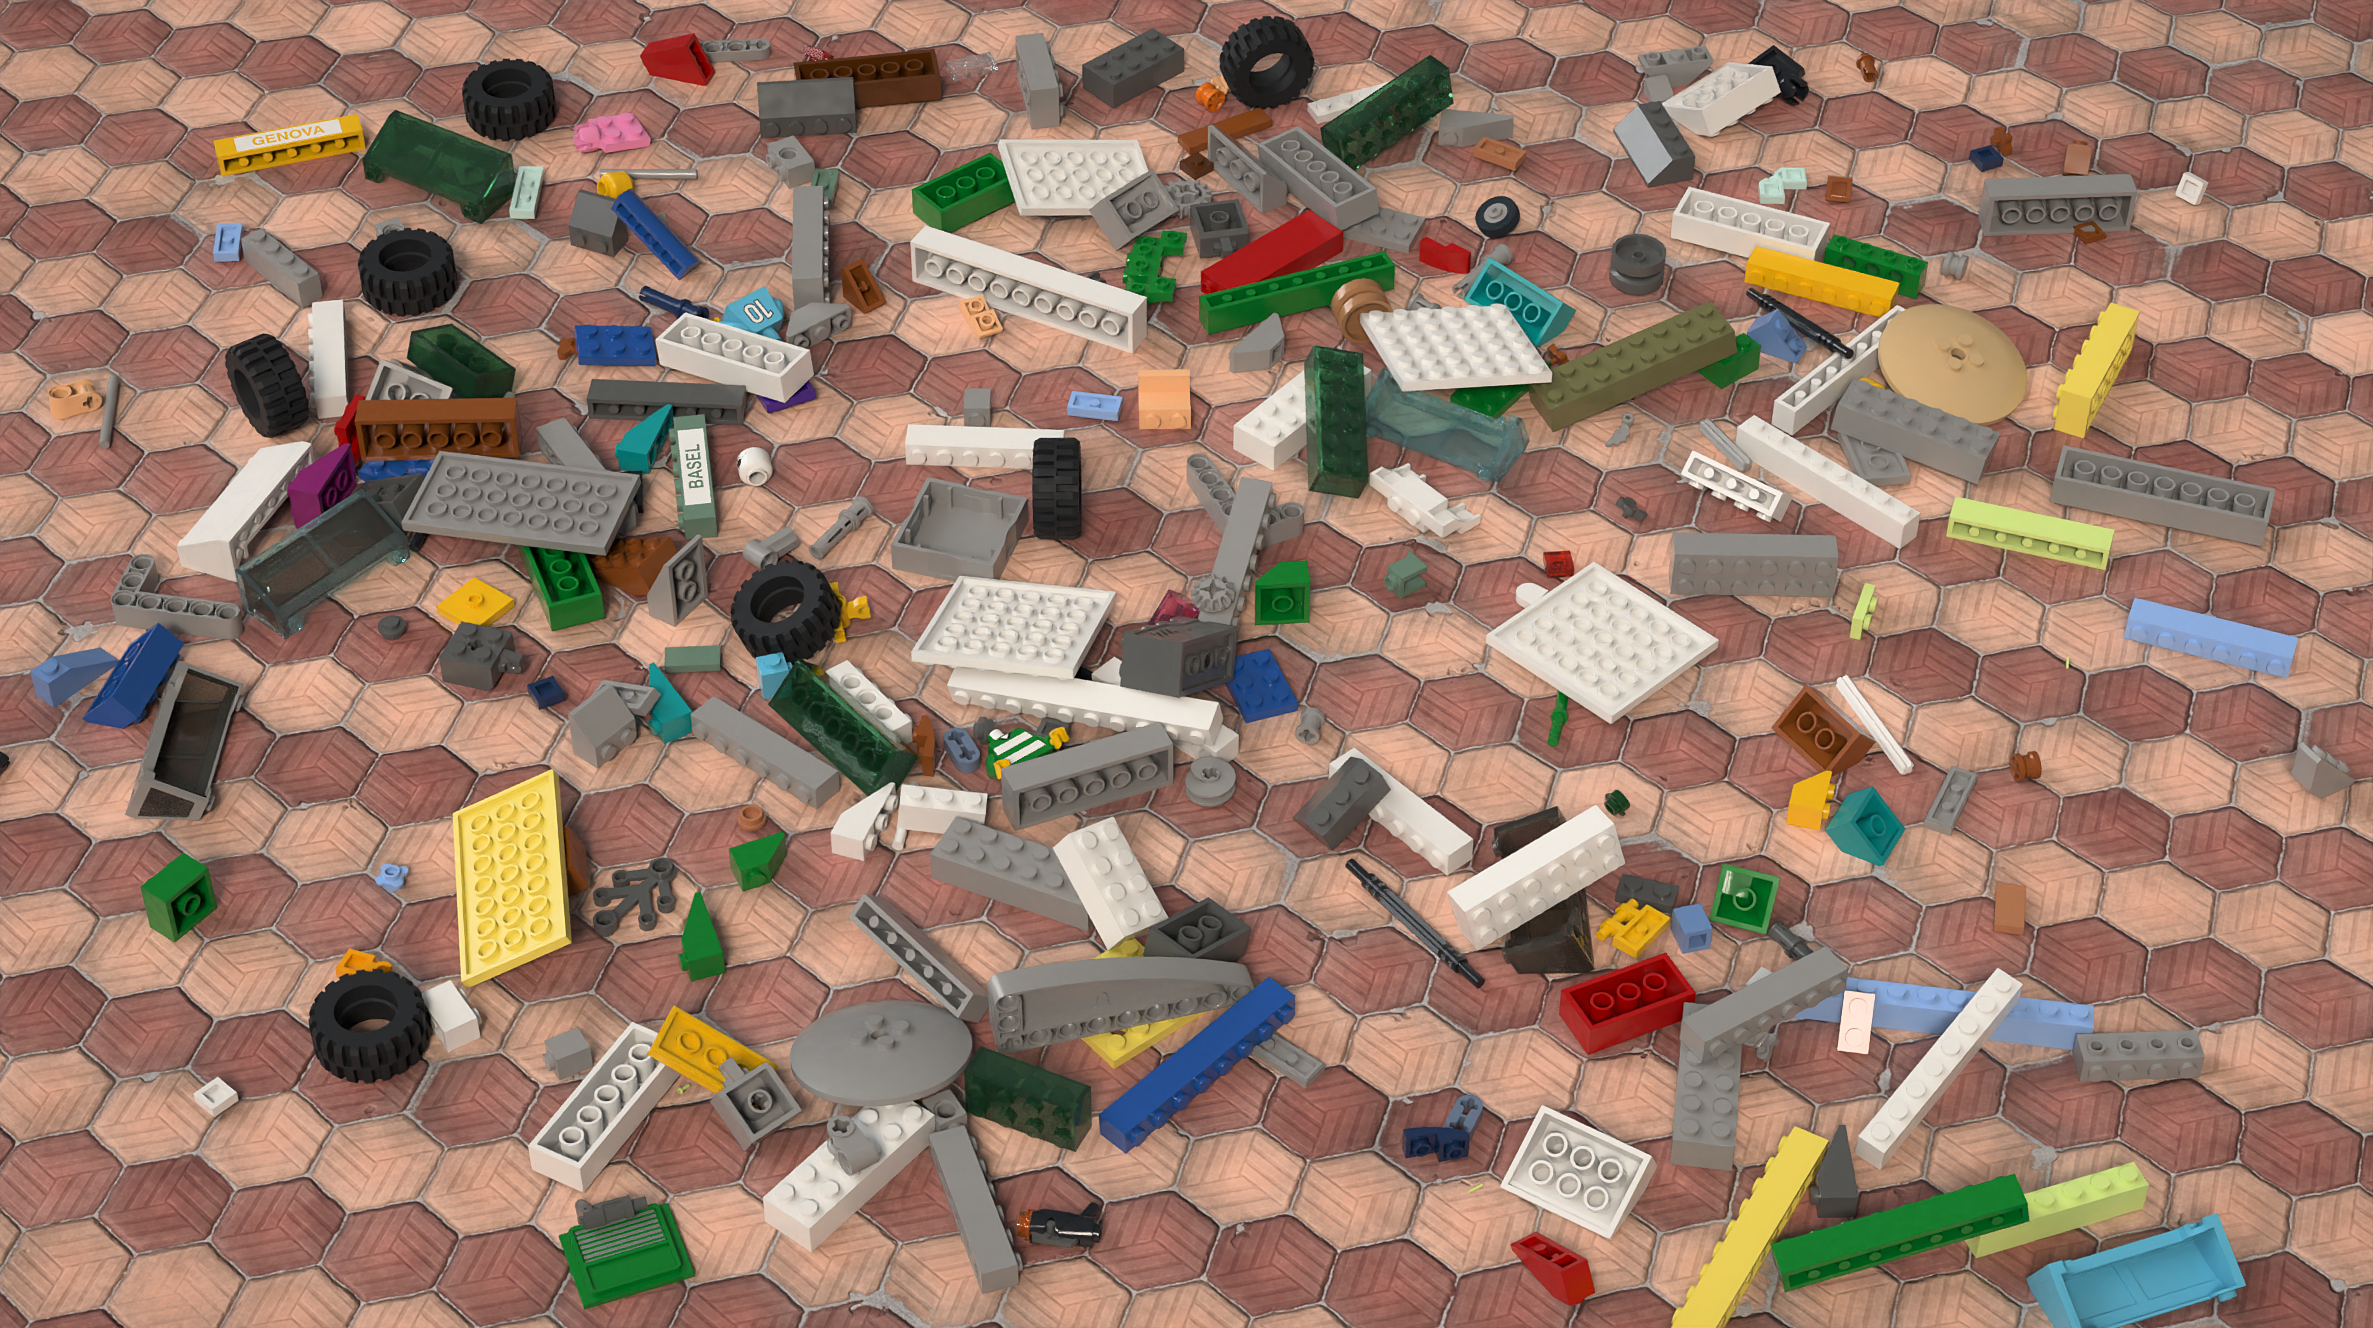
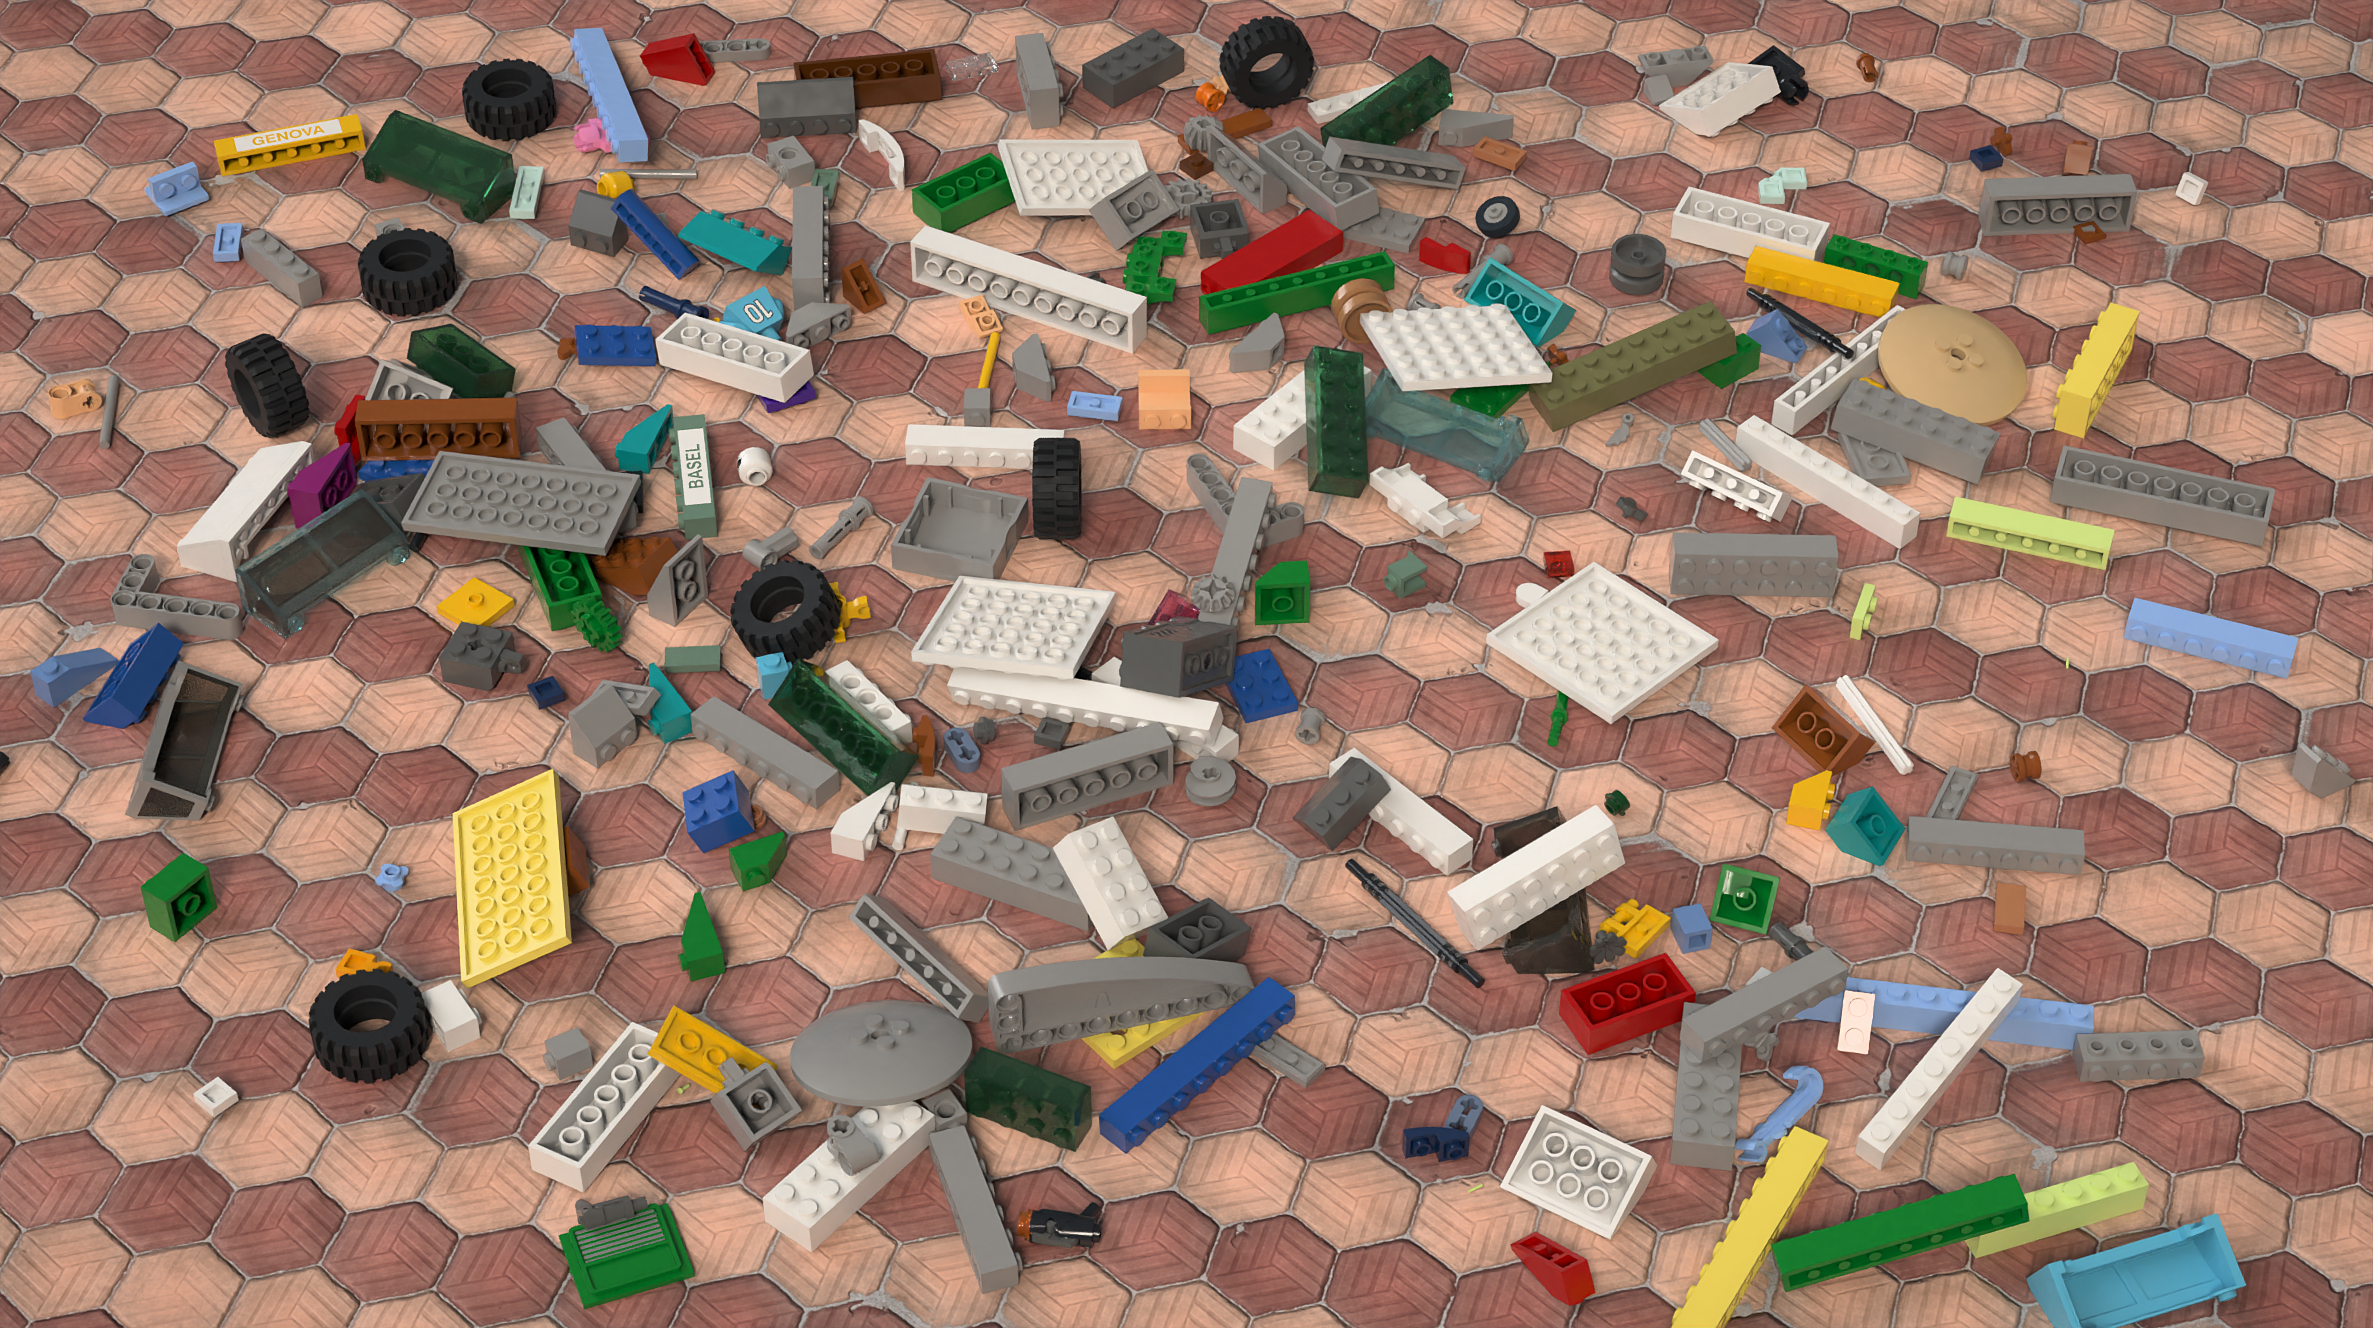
(176, 189): none -> light blue bracket
(329, 358): white brick -> none
(391, 627): dark grey plate -> none
(596, 624): none -> green gear
(609, 95): none -> light blue brick
(643, 398): dark grey brick -> none
(659, 872): dark grey plant -> none
(718, 811): none -> blue brick
(737, 242): none -> teal slope
(816, 54): clear red plate -> none
(875, 139): none -> white slope
(989, 360): none -> yellow bar
(1019, 747): torso -> none
(1032, 369): none -> light grey slope
(1197, 131): none -> light grey gear
(1393, 163): none -> light grey brick
(1607, 946): none -> dark grey plant
(1646, 891): dark grey plate -> none
(1655, 145): dark grey slope -> none
(1785, 1116): none -> light blue piece
(1835, 1183): dark grey slope -> none
(1839, 188): dark orange tile -> none
(1995, 845): none -> light grey brick

